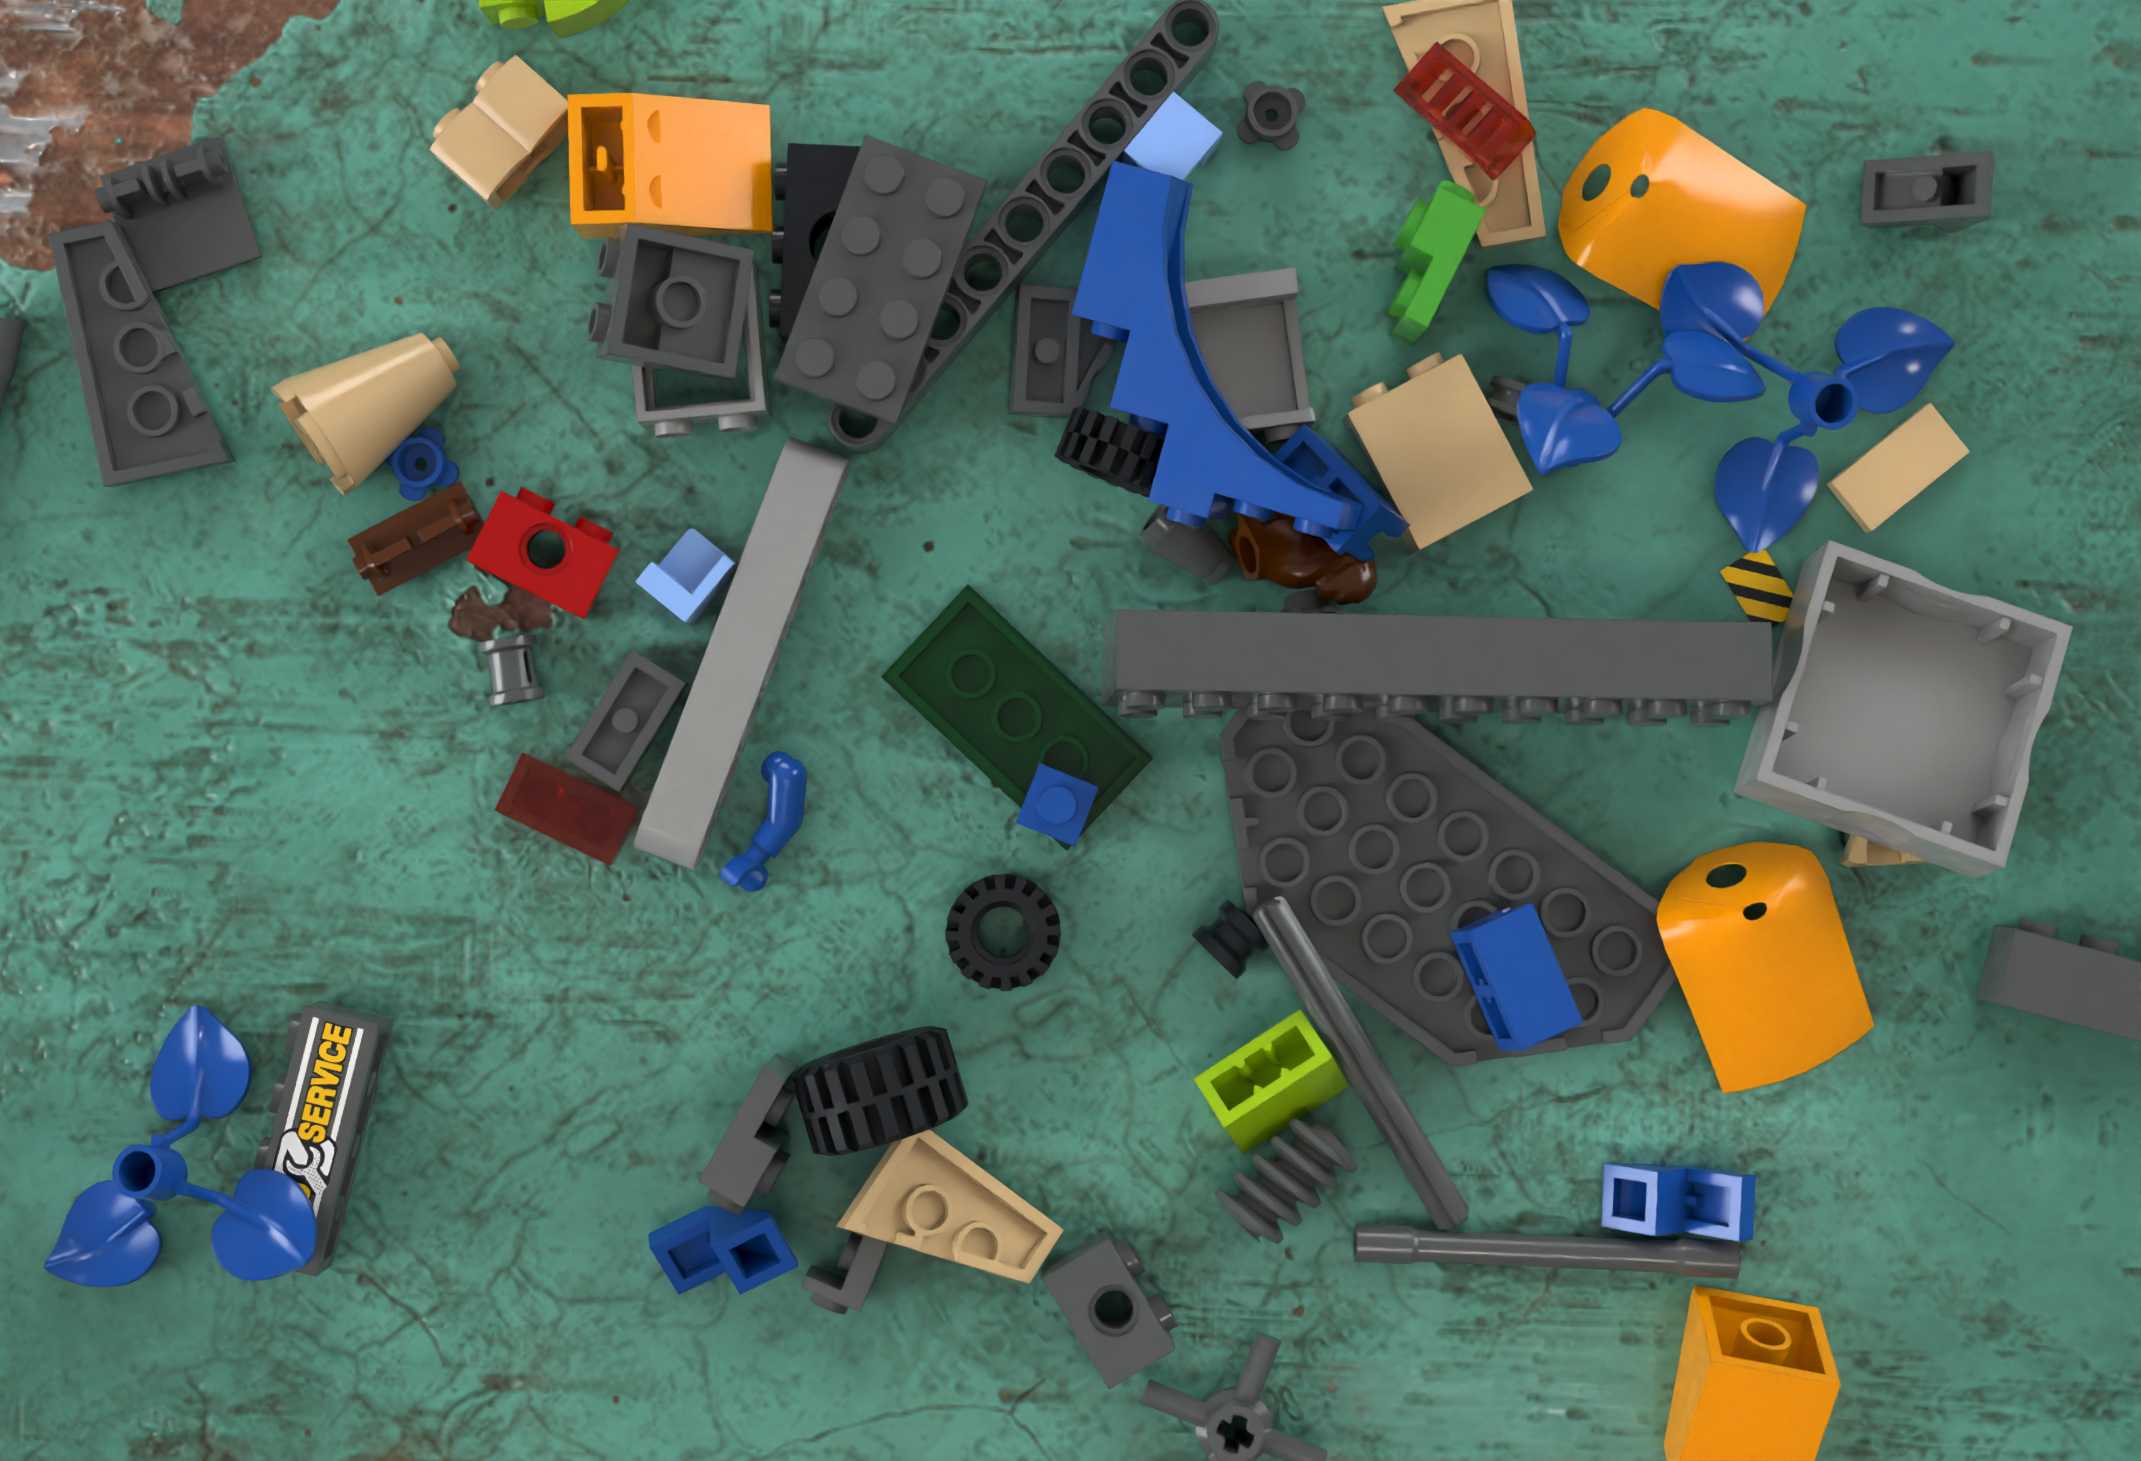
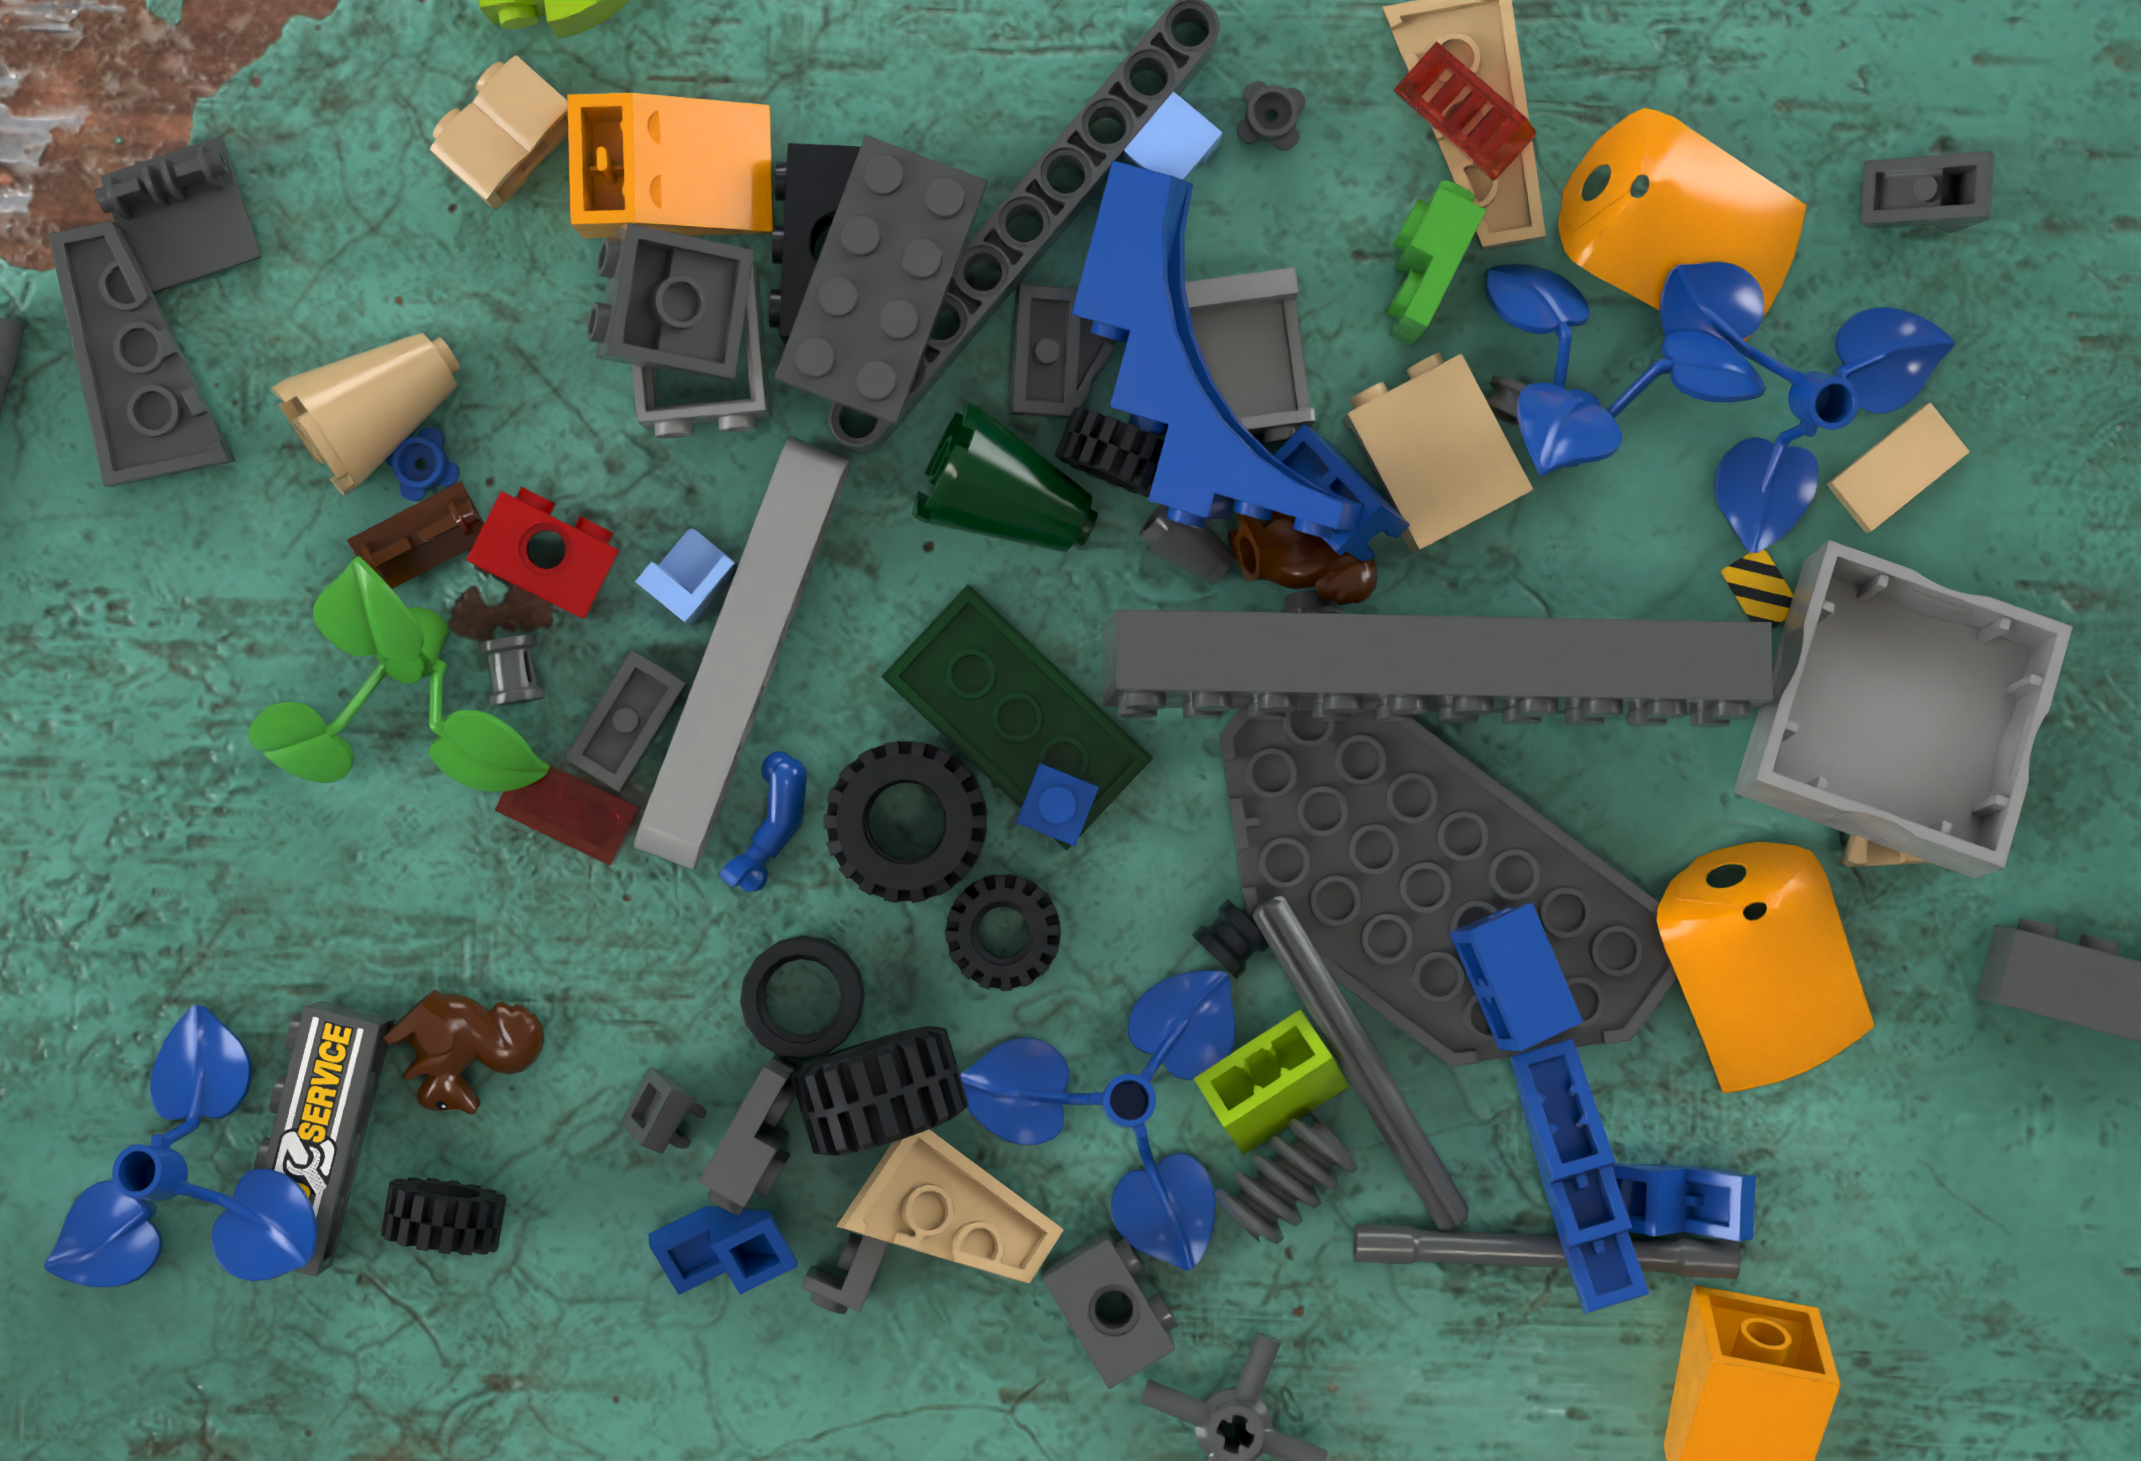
(367, 619): none -> bright green plant
(443, 1216): none -> black tyre
(456, 1031): none -> reddish brown animal
(658, 1111): none -> dark grey tile
(797, 1045): none -> black tyre
(849, 821): none -> black tyre
(1002, 487): none -> dark green cone
(1183, 1025): none -> blue plant
(1578, 1175): none -> blue slope

